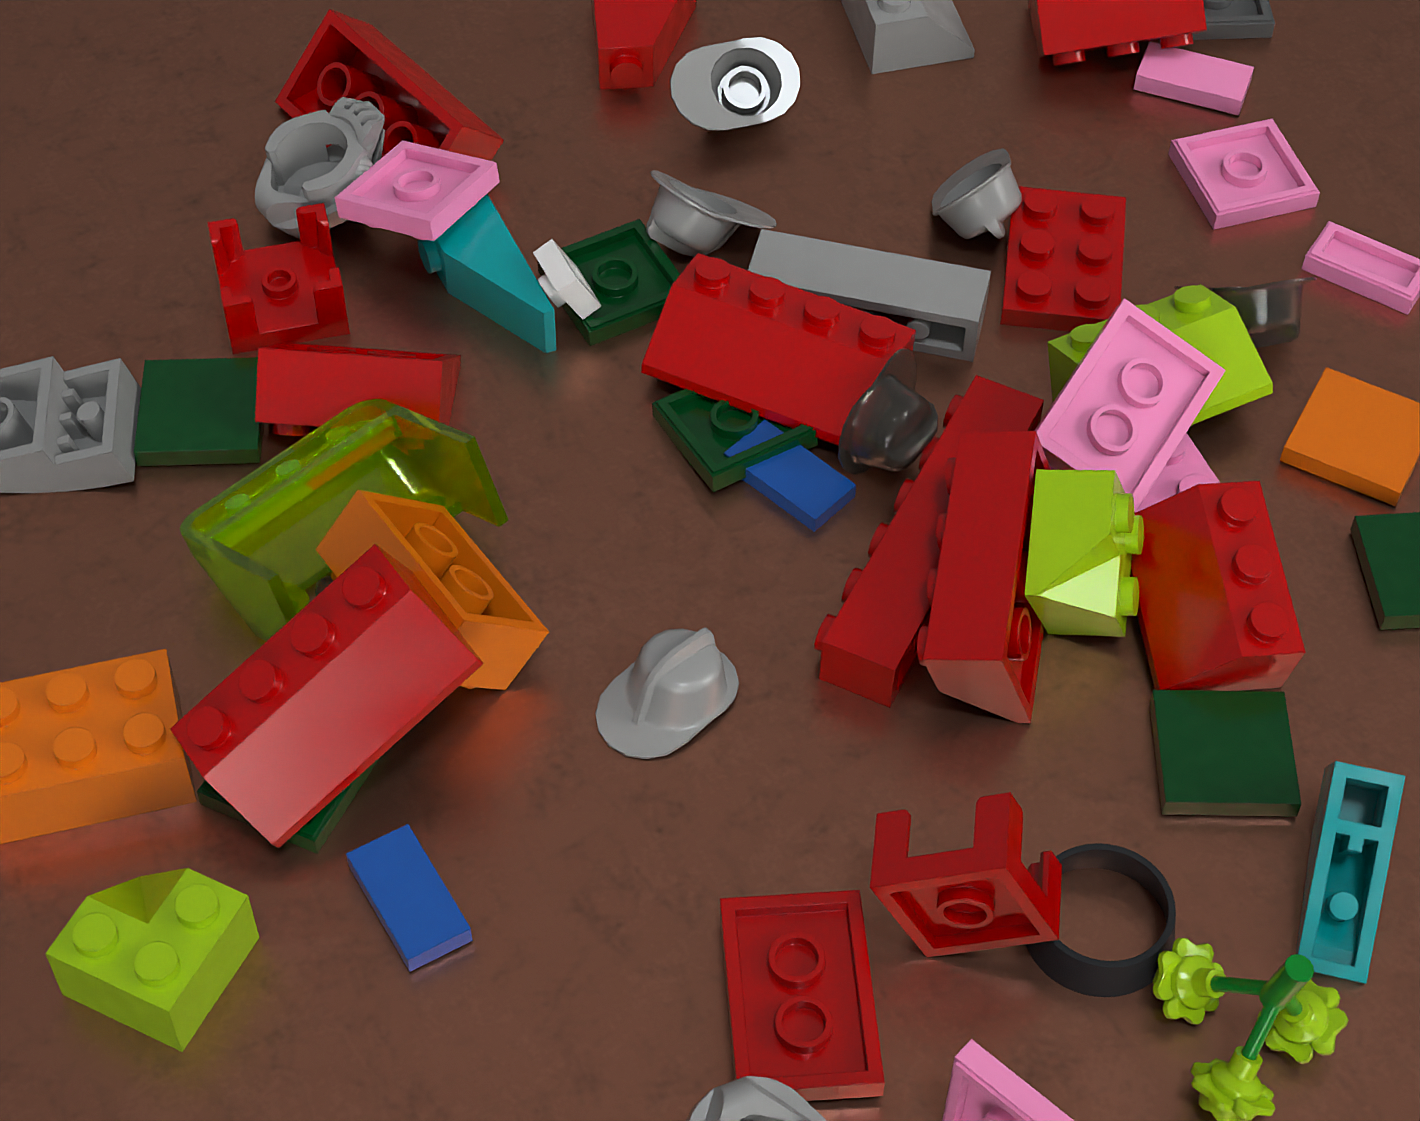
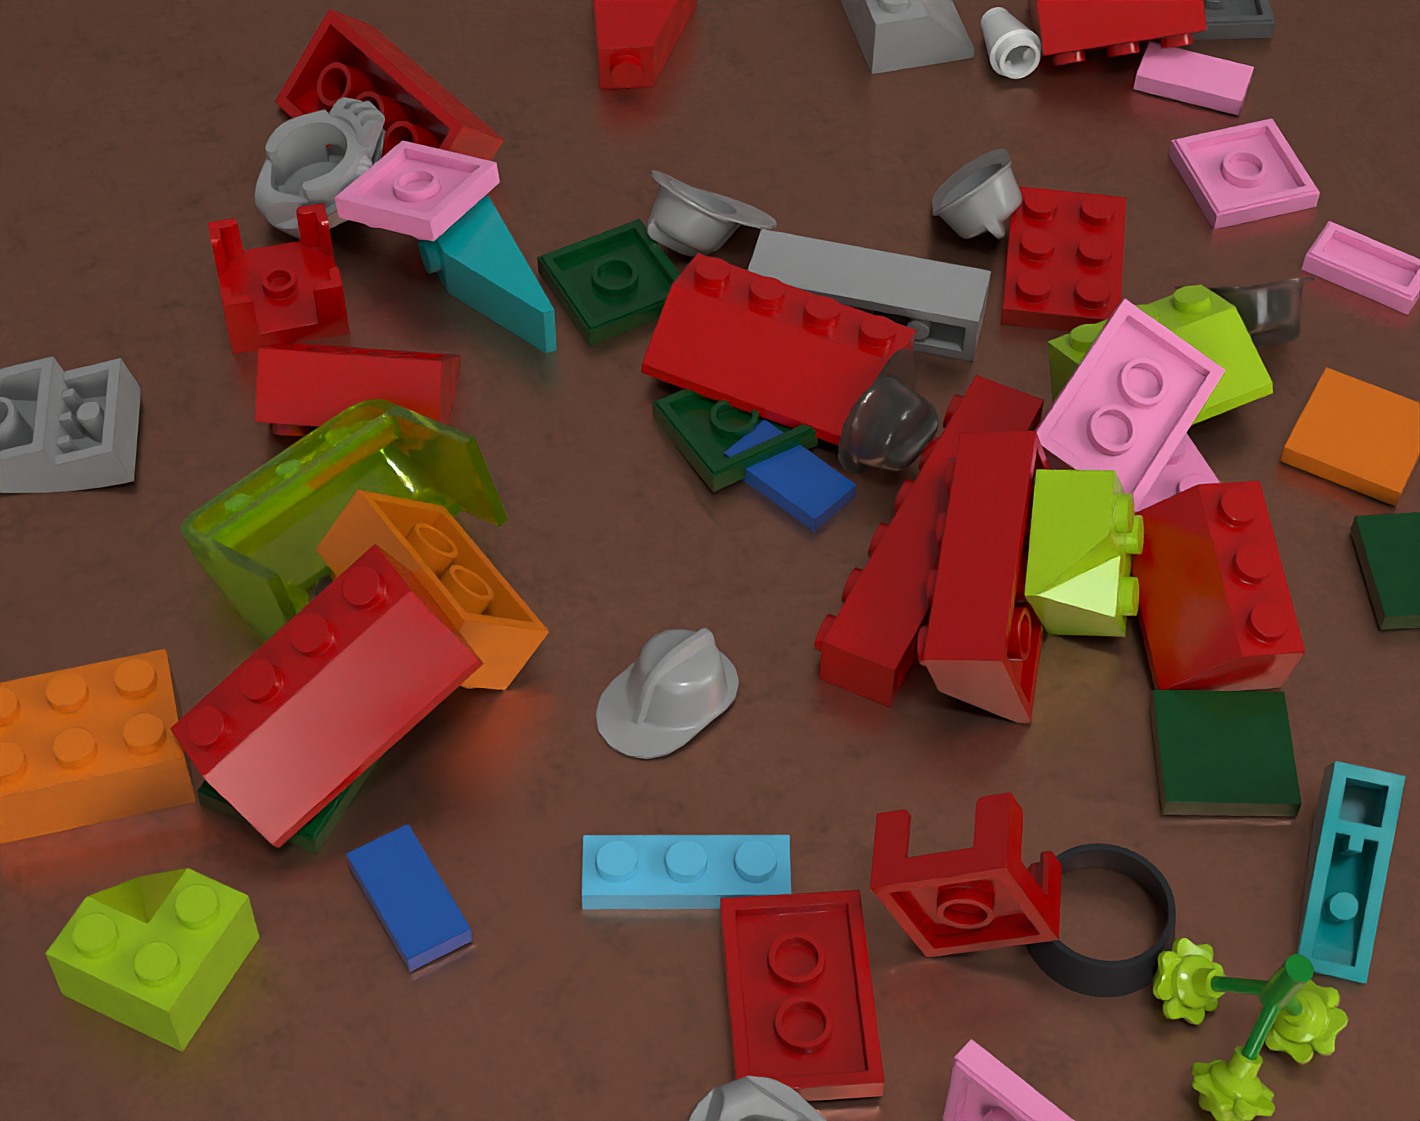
(198, 412): dark green tile -> none
(564, 280): white plate -> none
(681, 870): none -> medium azure plate
(735, 84): light grey piece -> none
(1010, 44): none -> white cone

